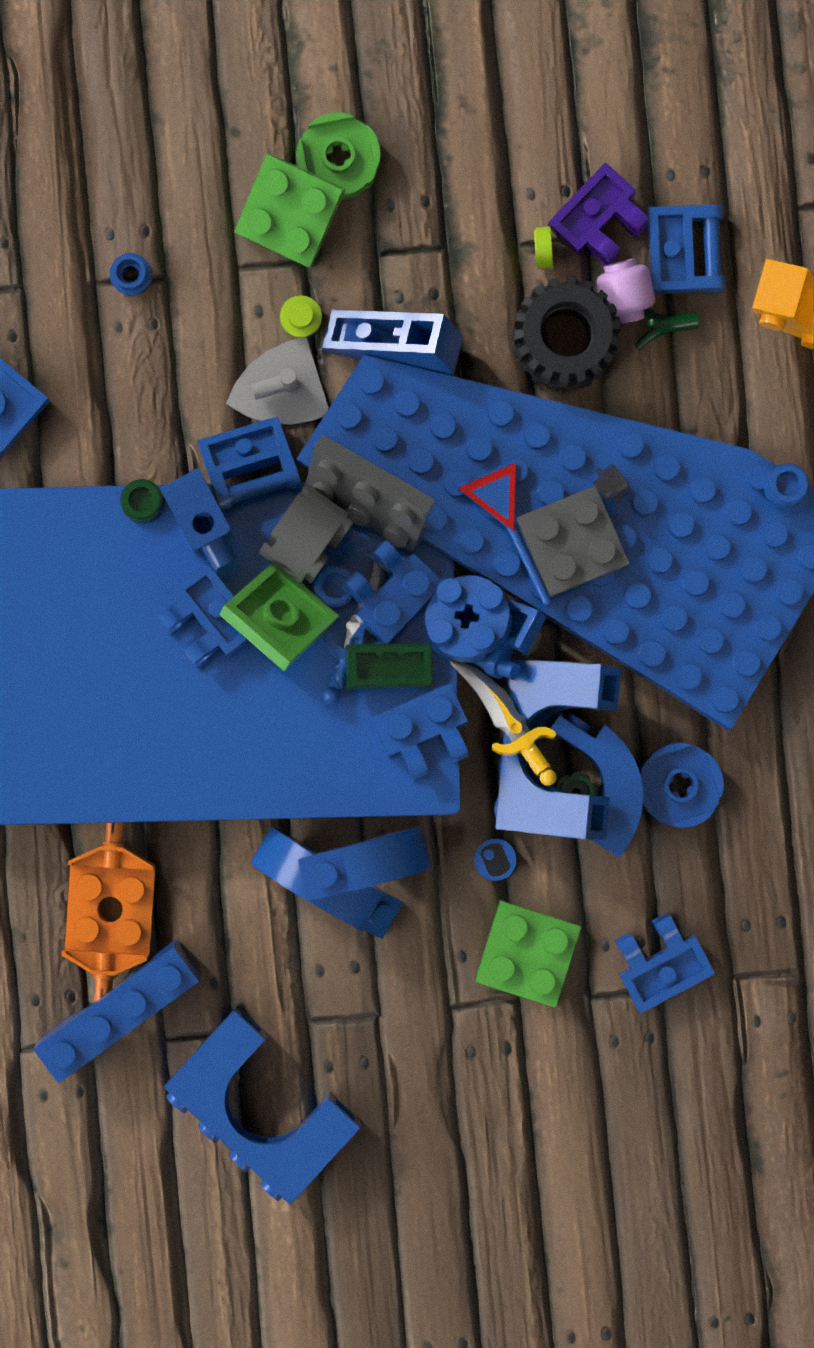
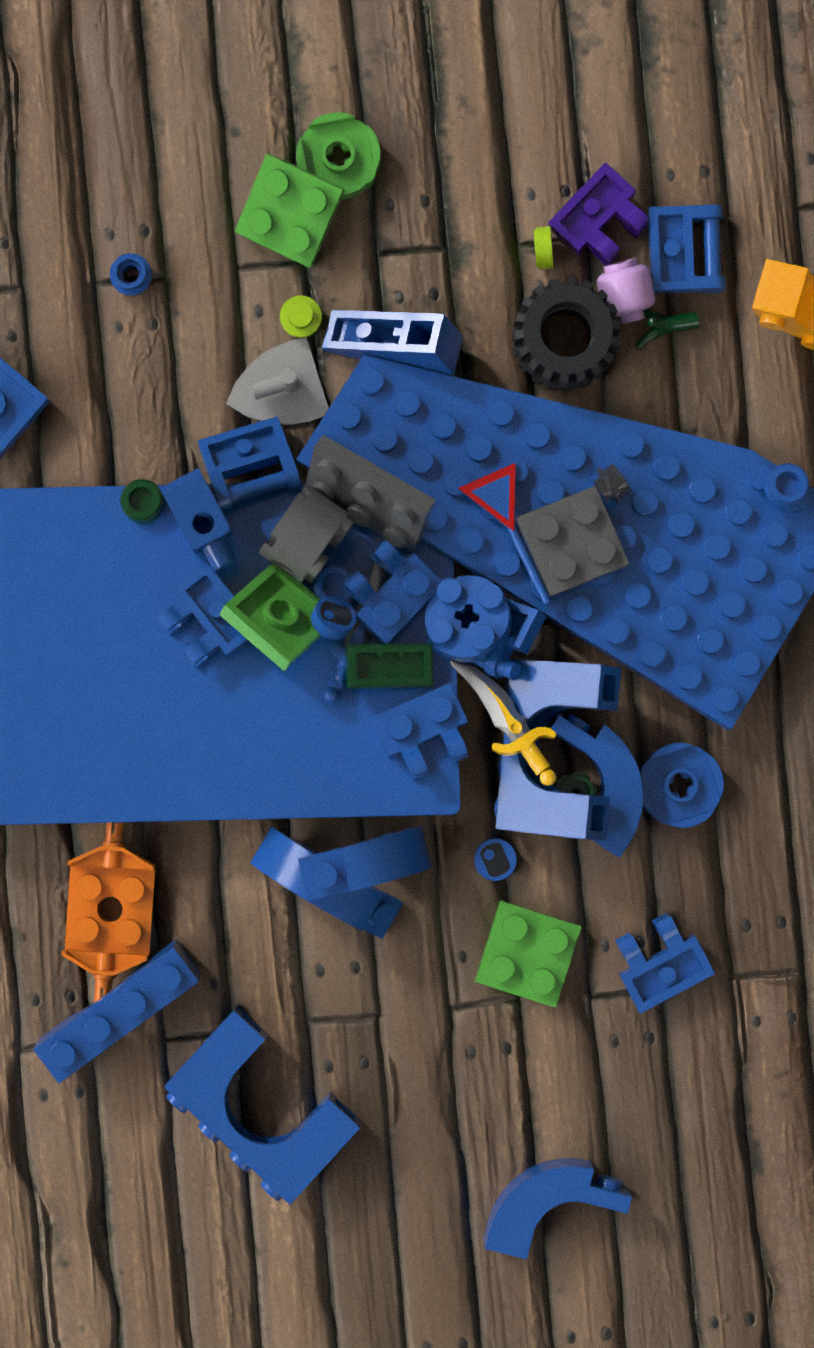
(333, 617): none -> blue tile
(541, 1189): none -> blue arch

